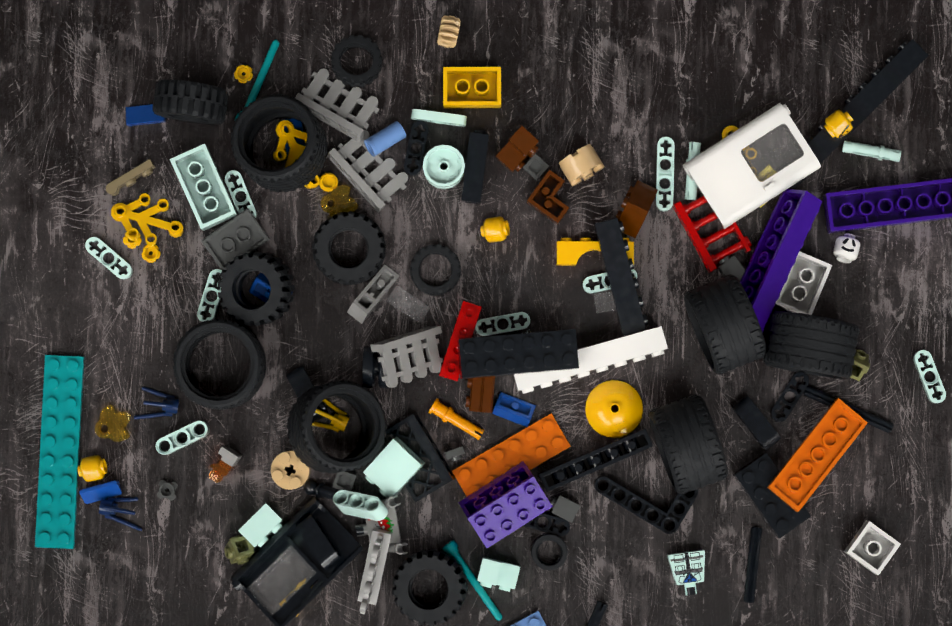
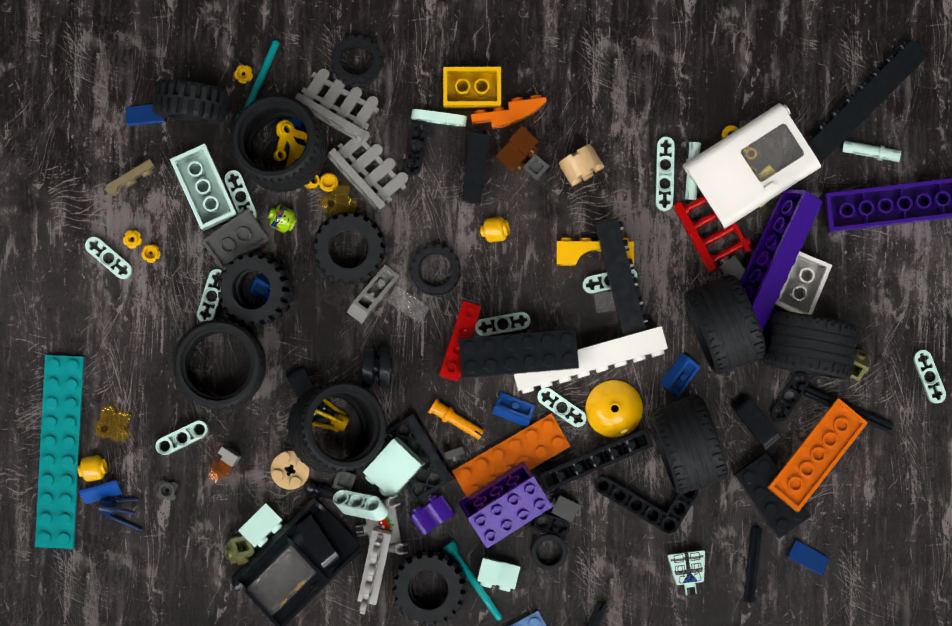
(144, 218): yellow plant -> none
(169, 405): dark blue plant -> none
(282, 218): none -> lime head
(385, 138): medium blue pin -> none
(401, 352): light grey fence -> none
(432, 166): light aqua wheel -> none
(432, 514): none -> dark purple brick
(448, 31): tan gear -> none
(481, 394): reddish brown brick -> none
(517, 111): none -> orange slope
(544, 198): reddish brown brick -> none
(552, 395): none -> light aqua beam
(636, 207): reddish brown brick -> none
(680, 375): none -> blue slope
(808, 557): none -> blue slope
(838, 124): yellow head -> none
(846, 248): white head -> none
(872, 547): white brick -> none

